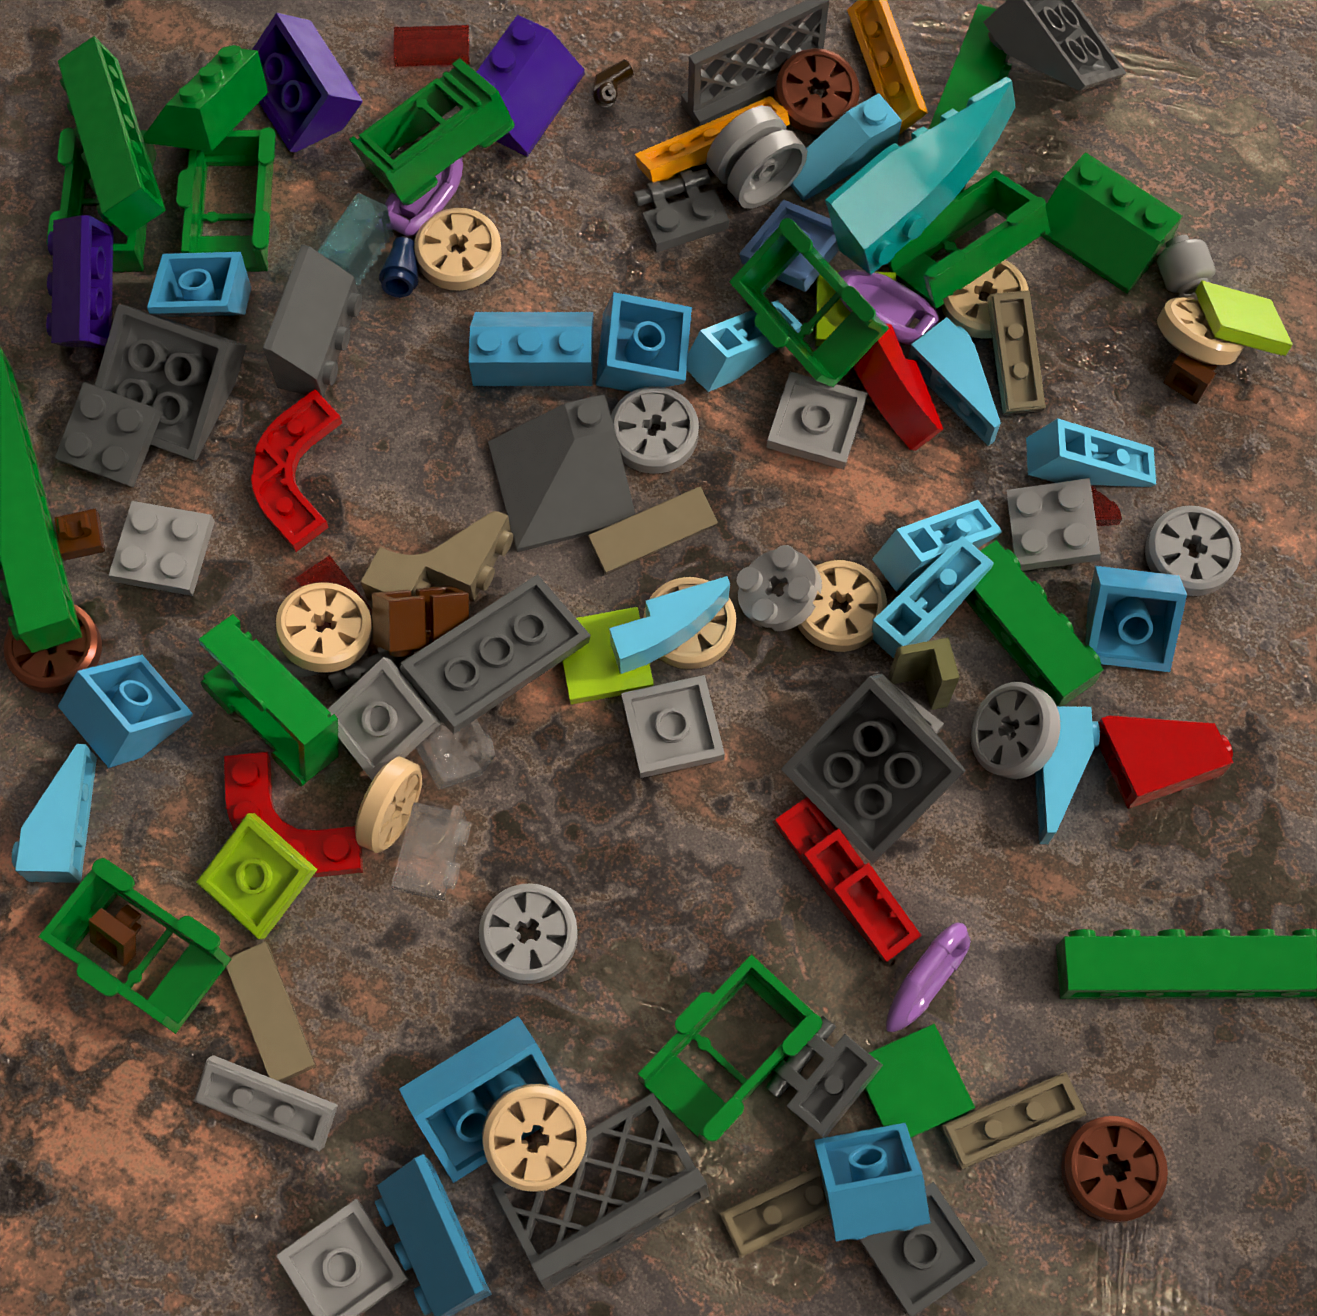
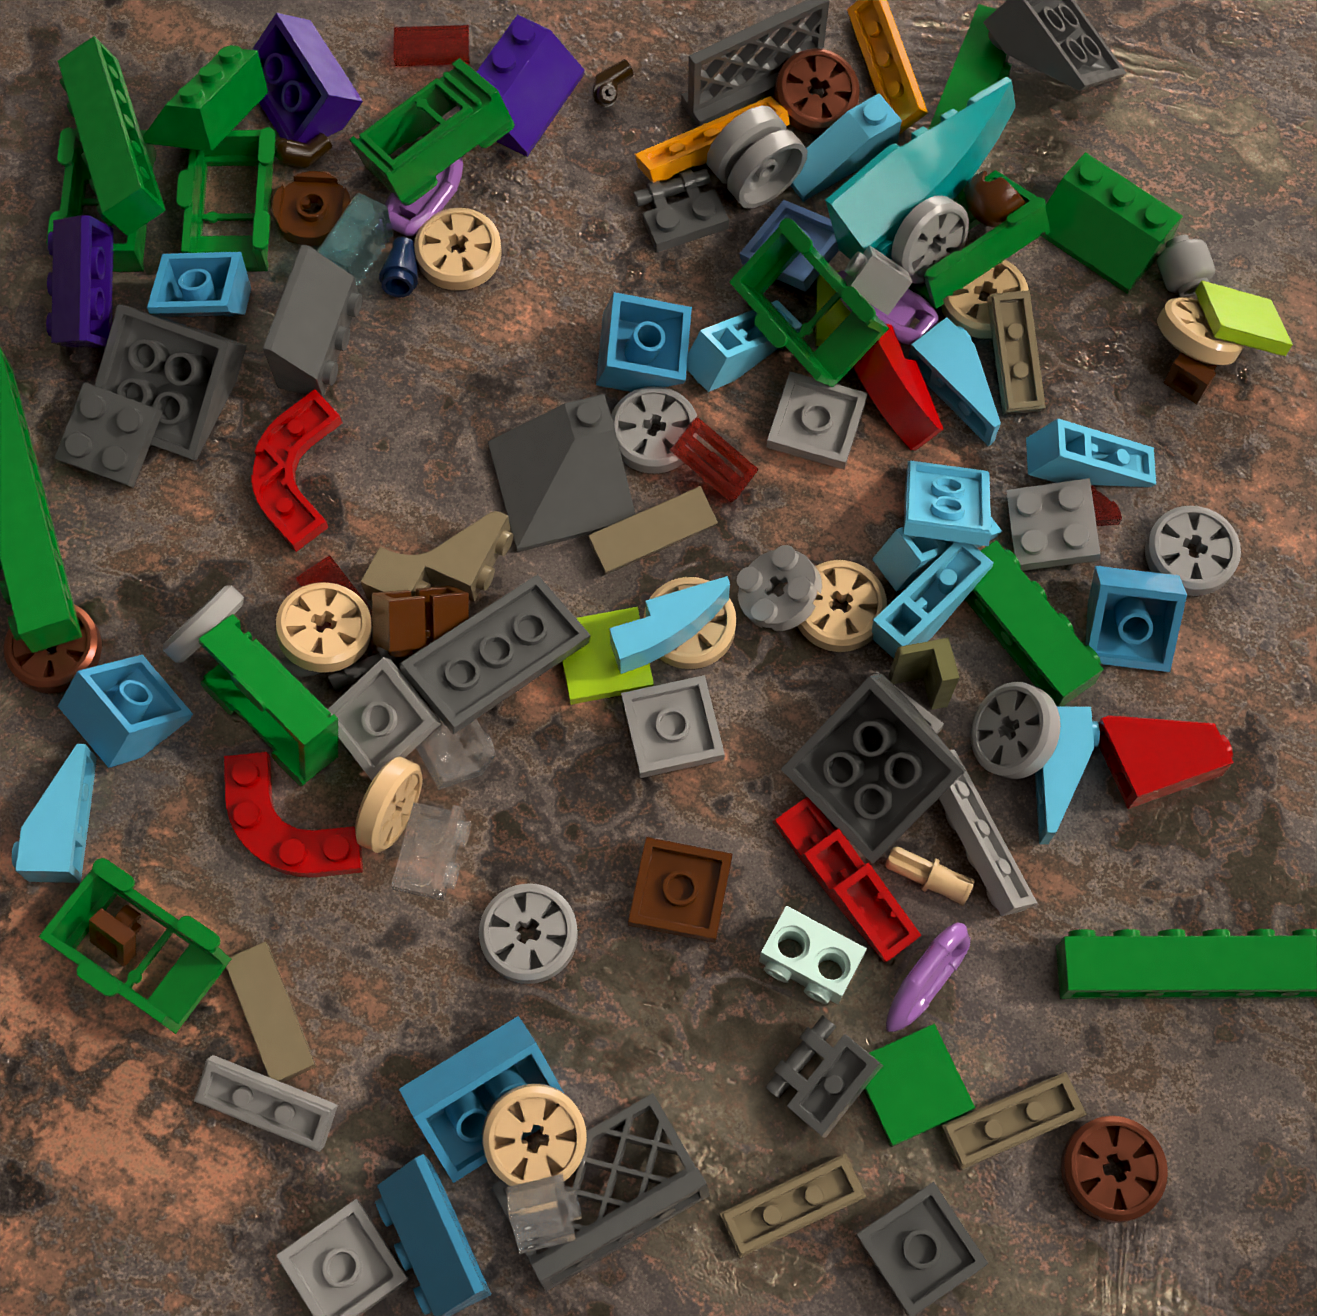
(79, 534): reddish brown tile -> none
(161, 548): light grey plate -> none
(214, 611): none -> light grey wheel
(256, 876): lime tile -> none
(301, 154): none -> dark brown arm
(309, 188): none -> reddish brown plate
(531, 349): dark azure slope -> none
(542, 1213): none -> clear brick
(680, 889): none -> reddish brown plate
(684, 1091): green piece -> none
(704, 470): none -> clear red tile
(818, 945): none -> light aqua brick
(872, 1182): dark azure slope -> none
(877, 279): none -> light grey brick
(929, 235): none -> light grey wheel
(930, 875): none -> tan axle
(947, 503): none -> medium azure tile
(985, 847): none -> light grey plate
(991, 200): none -> reddish brown hair

